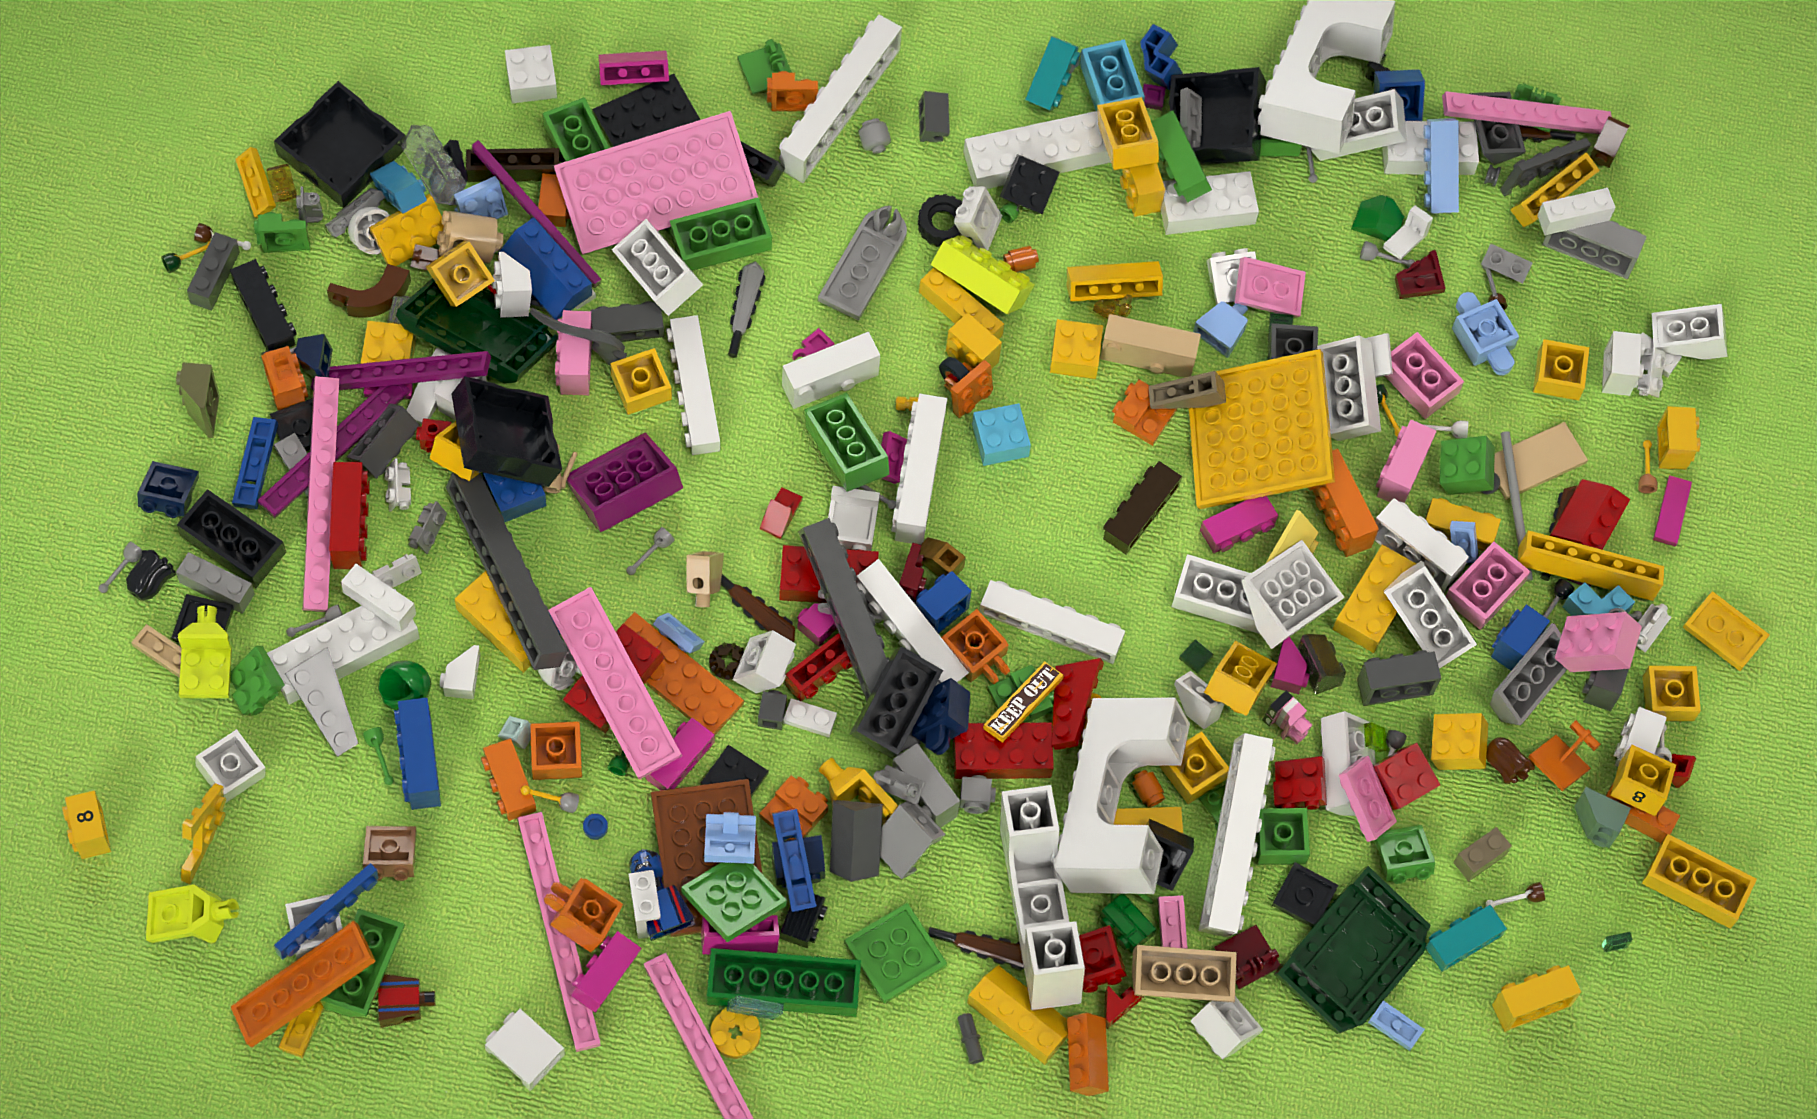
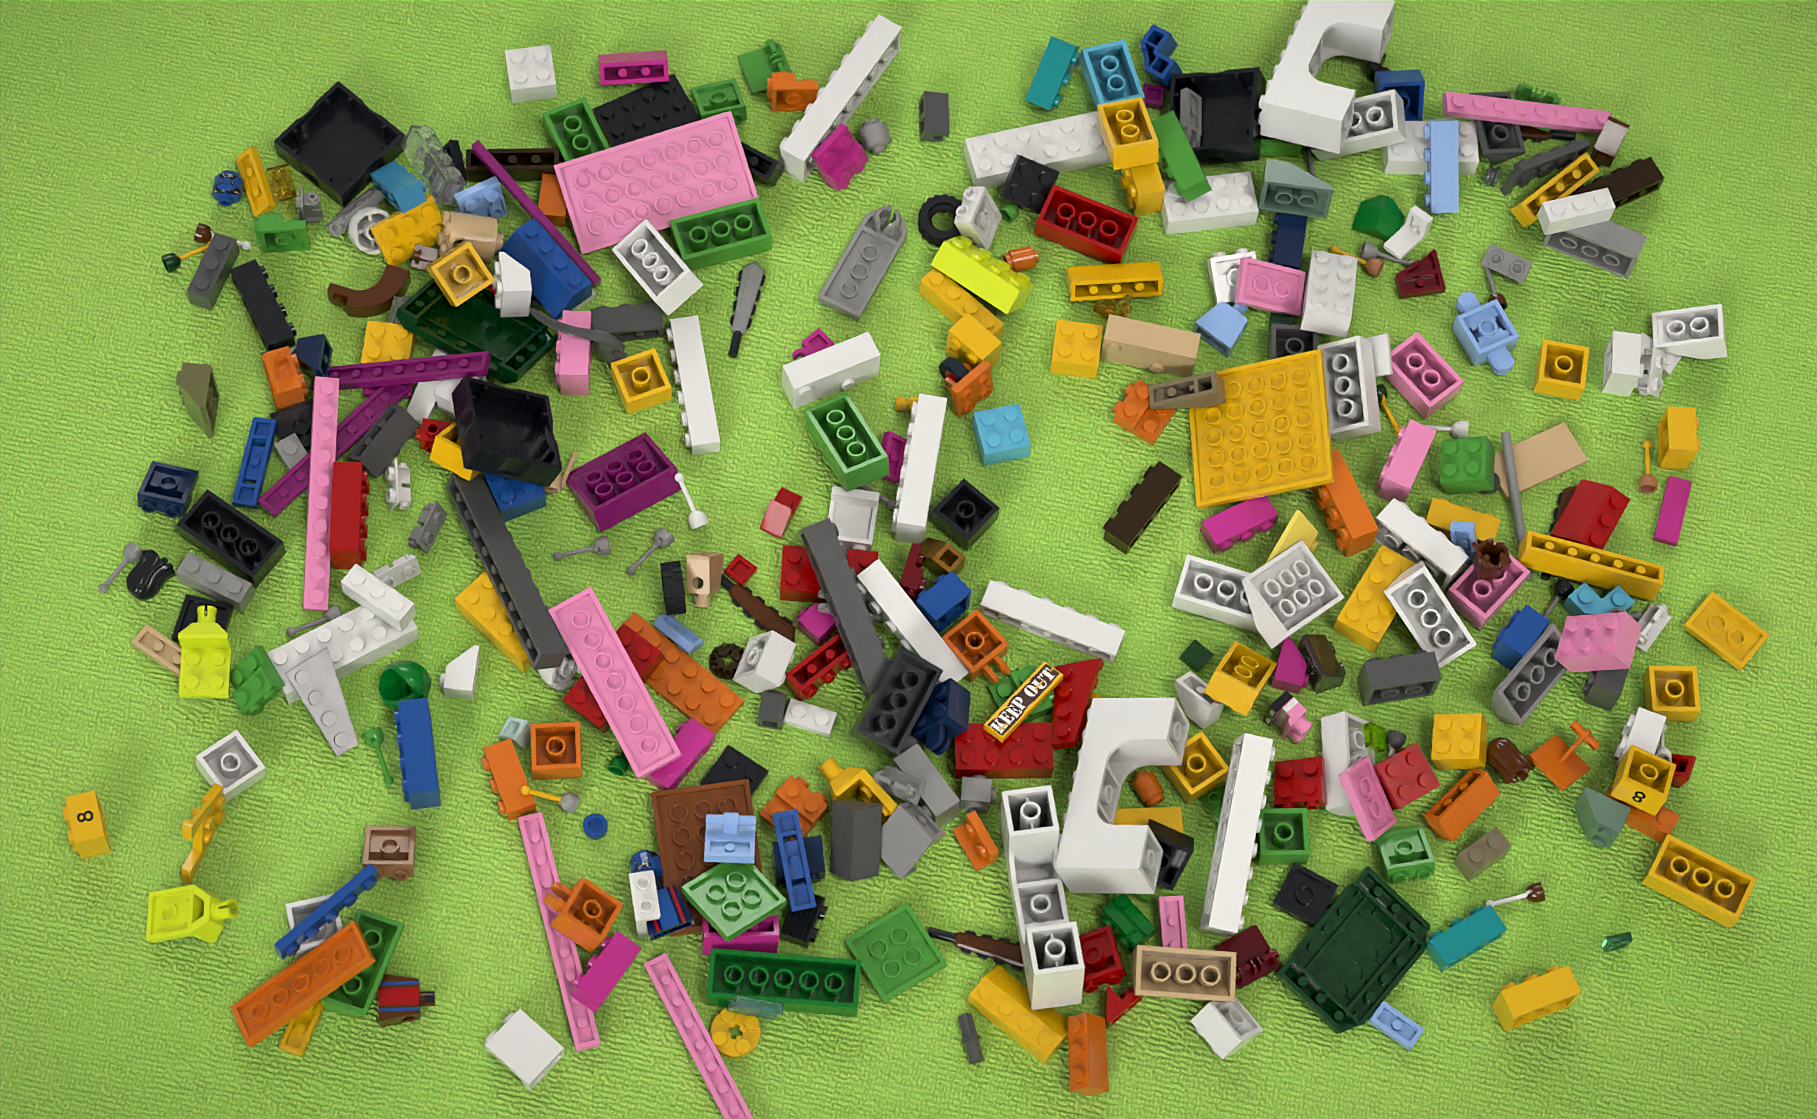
(228, 188): none -> blue head
(600, 547): none -> light grey hinge
(673, 588): none -> black tyre
(697, 517): none -> white hinge
(718, 99): none -> bright green plate
(740, 570): none -> red tile
(839, 158): none -> dark pink plate
(965, 514): none -> black brick
(976, 842): none -> orange bracket
(1086, 225): none -> red brick
(1288, 240): none -> dark blue brick
(1293, 191): none -> sand green slope
(1329, 293): none -> white brick
(1373, 265): none -> hinge
(1462, 804): none -> orange brick
(1490, 559): none -> reddish brown piece
(1628, 183): none -> dark brown brick

